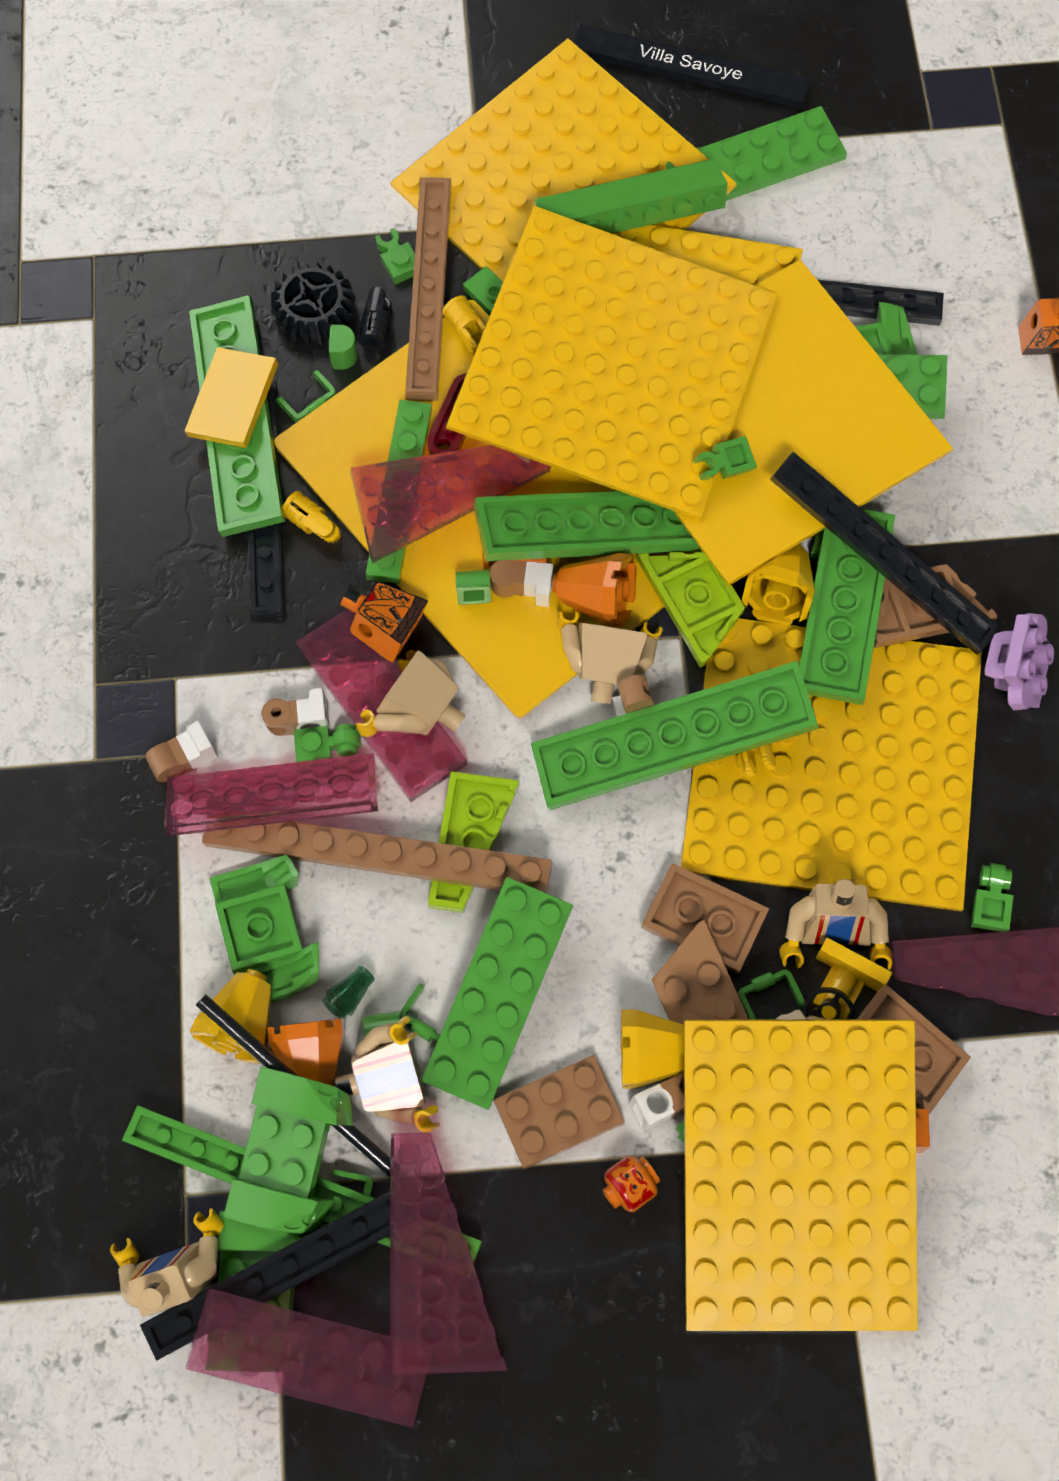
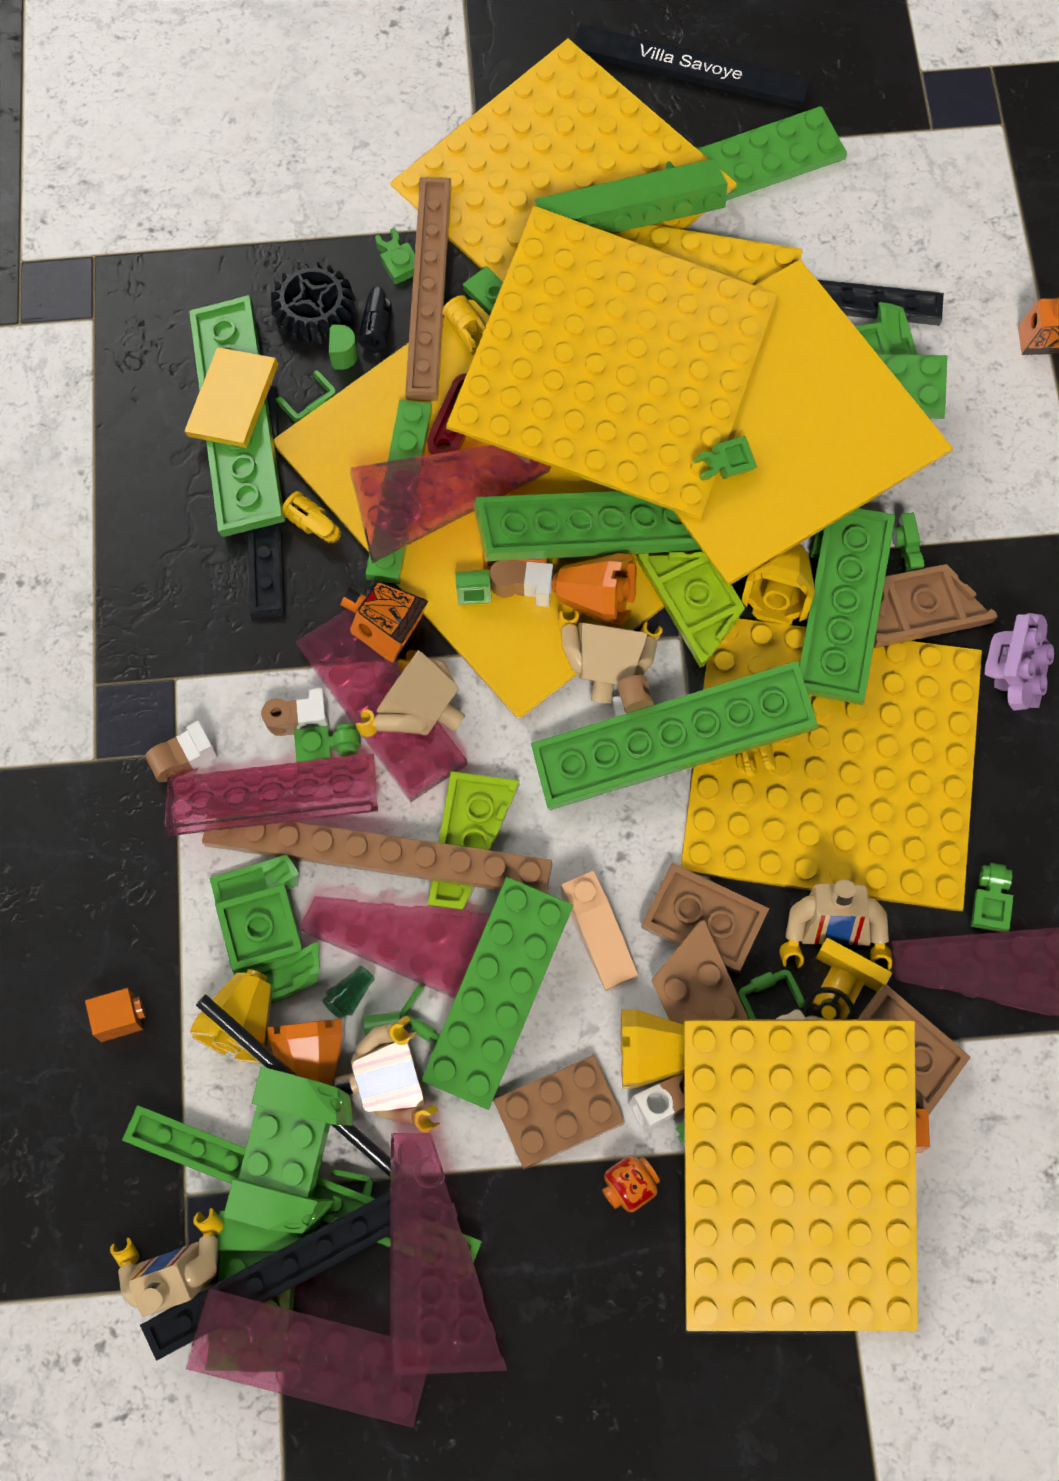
(115, 1014): none -> orange brick
(415, 942): none -> clear pink wing
(599, 930): none -> light nougat slope
(885, 553): black tile -> none
(907, 538): none -> bright green plate

